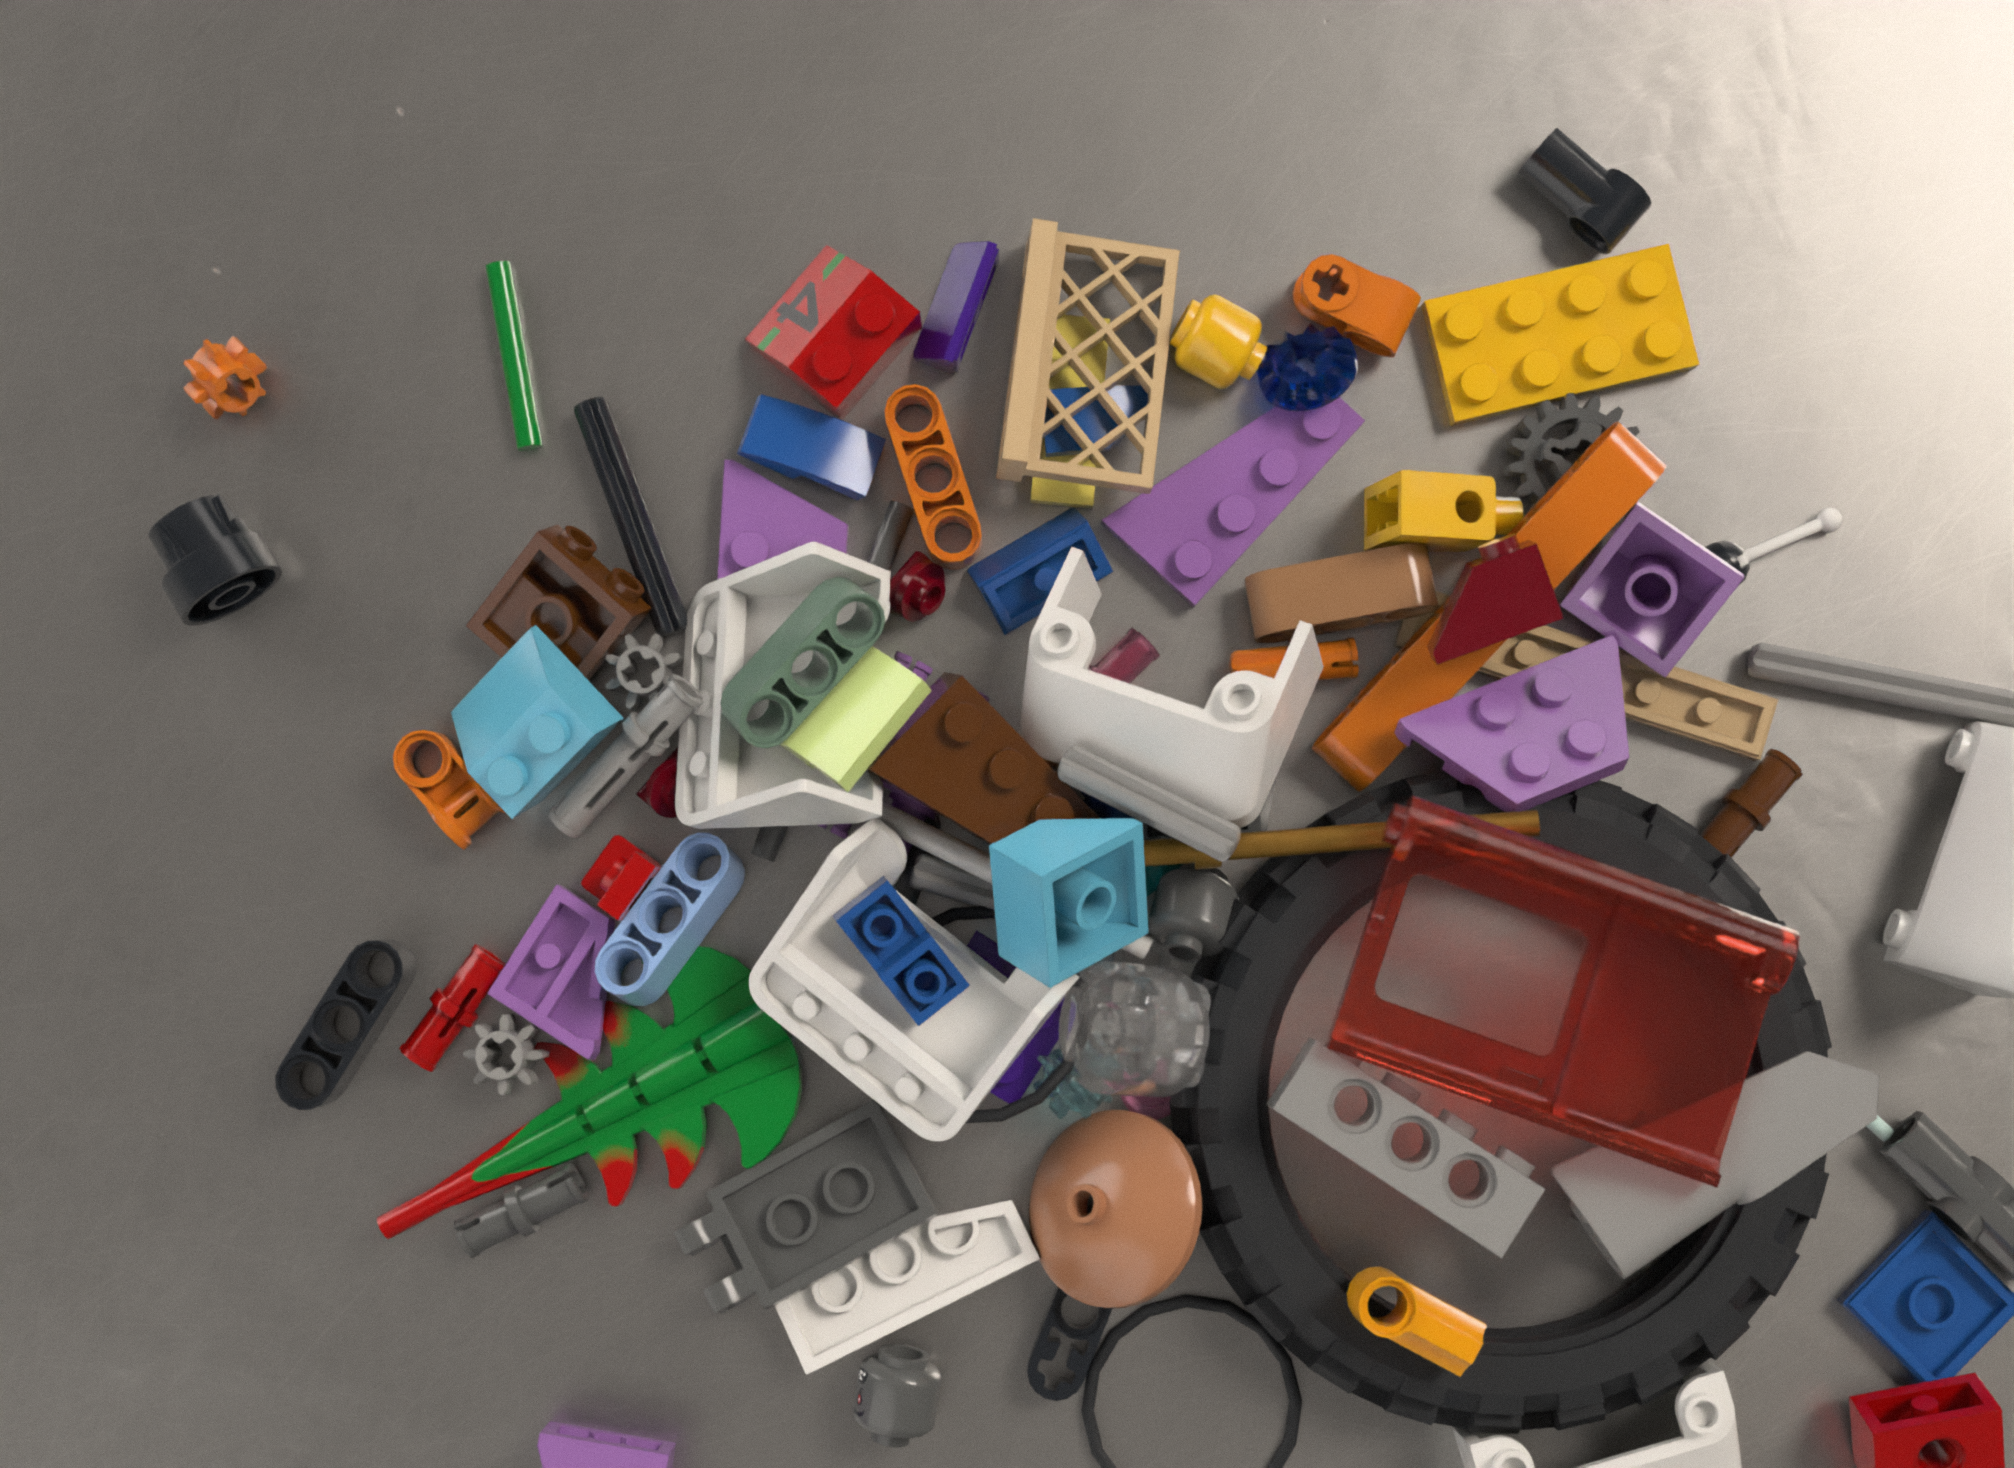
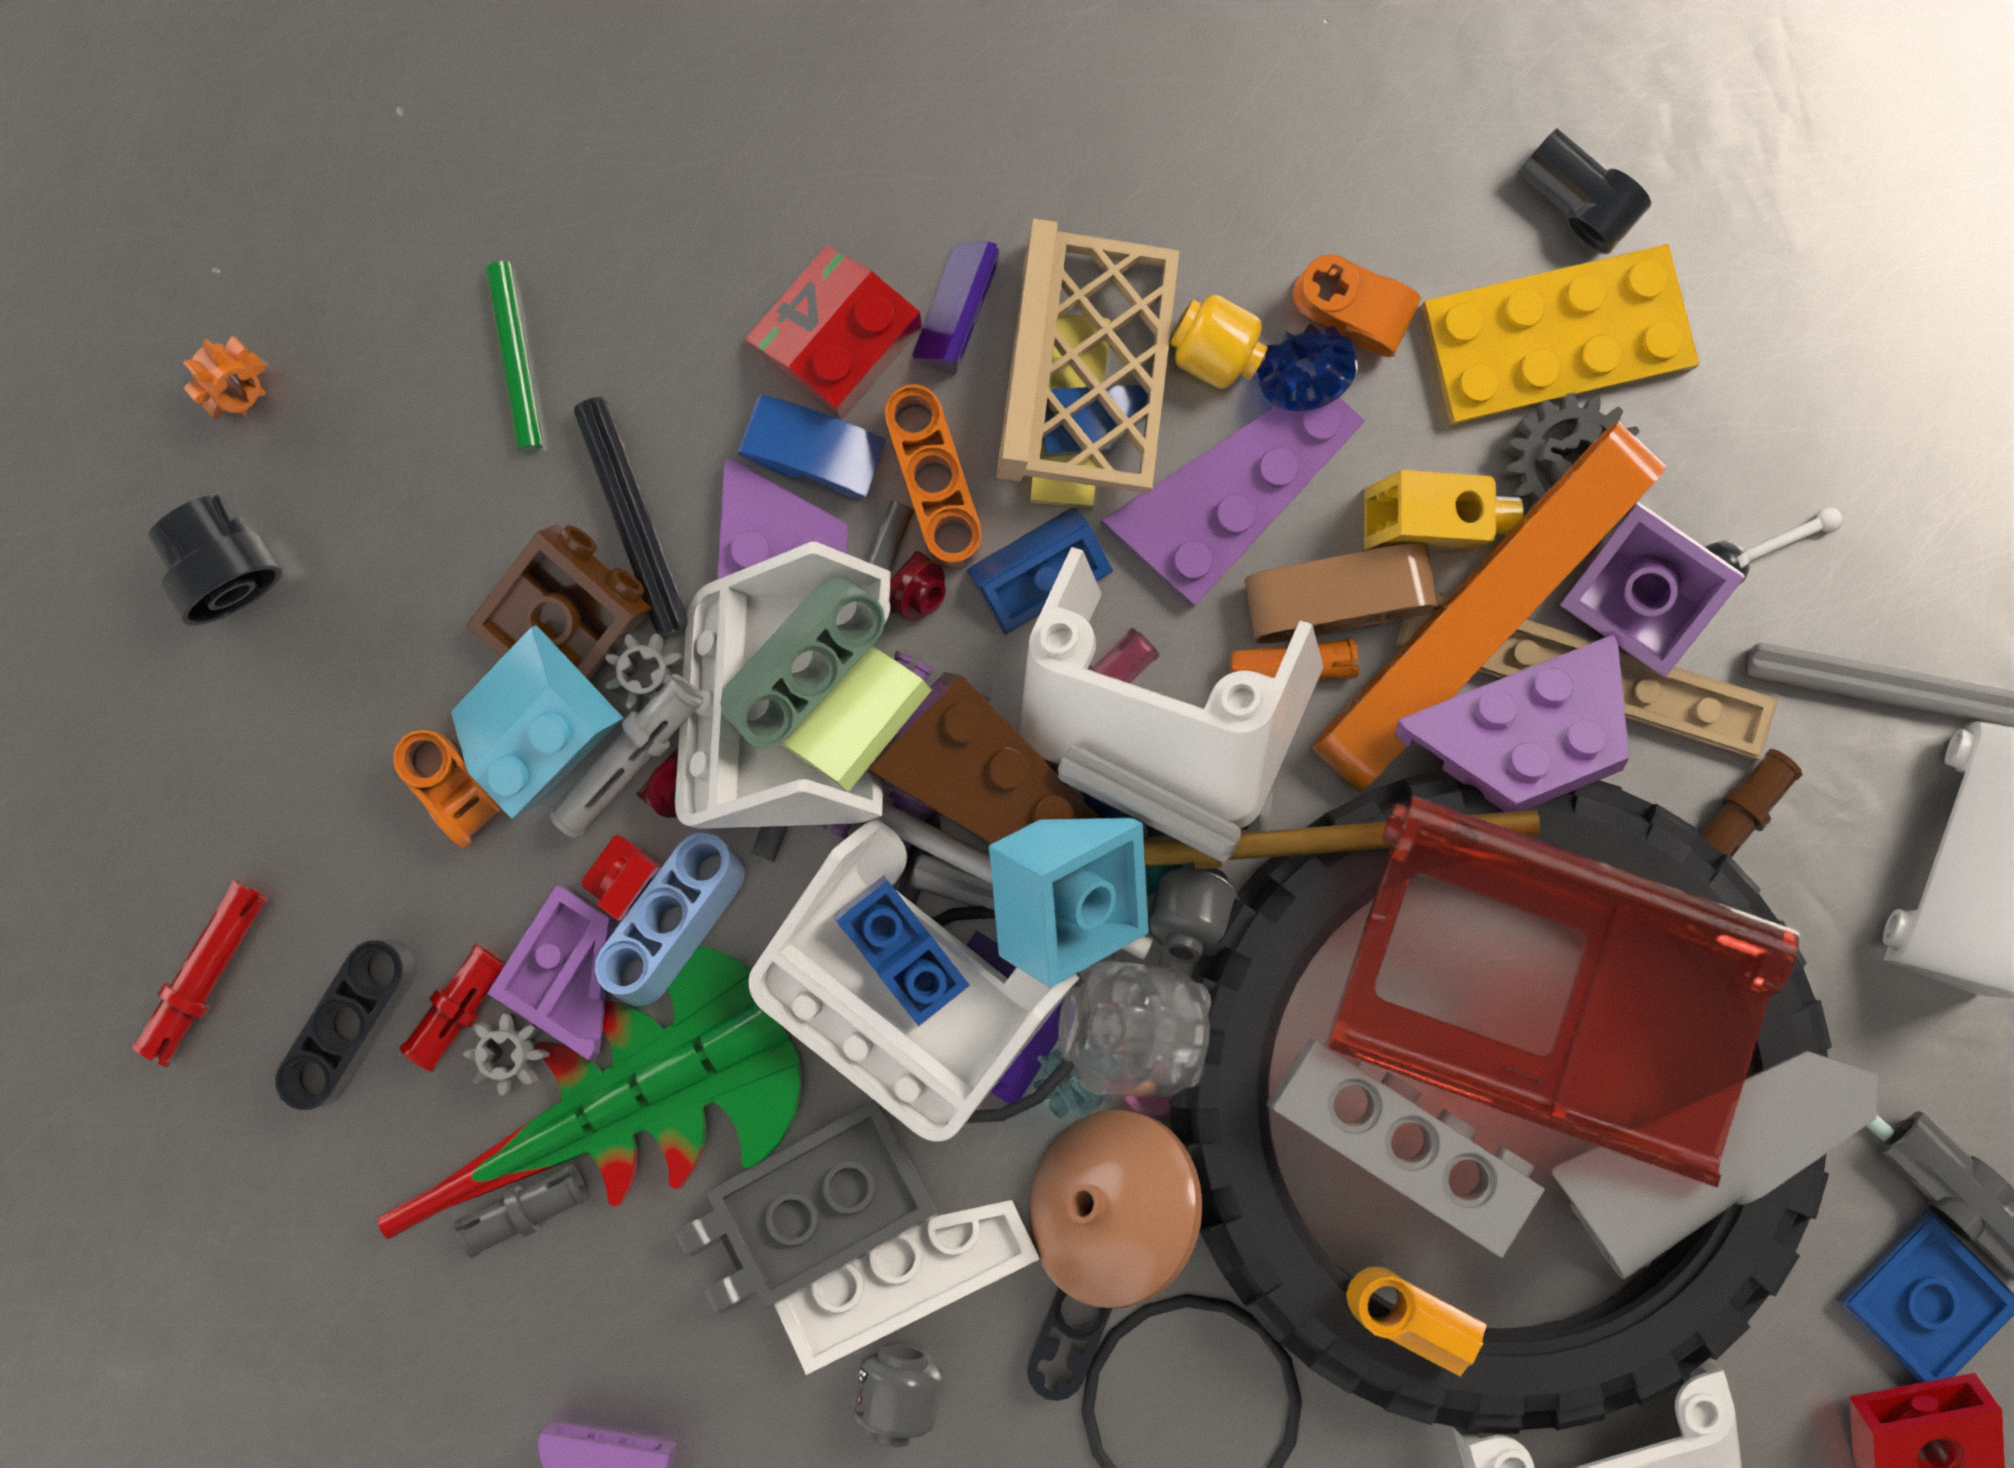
(198, 975): none -> red pin
(1495, 600): dark red slope -> none

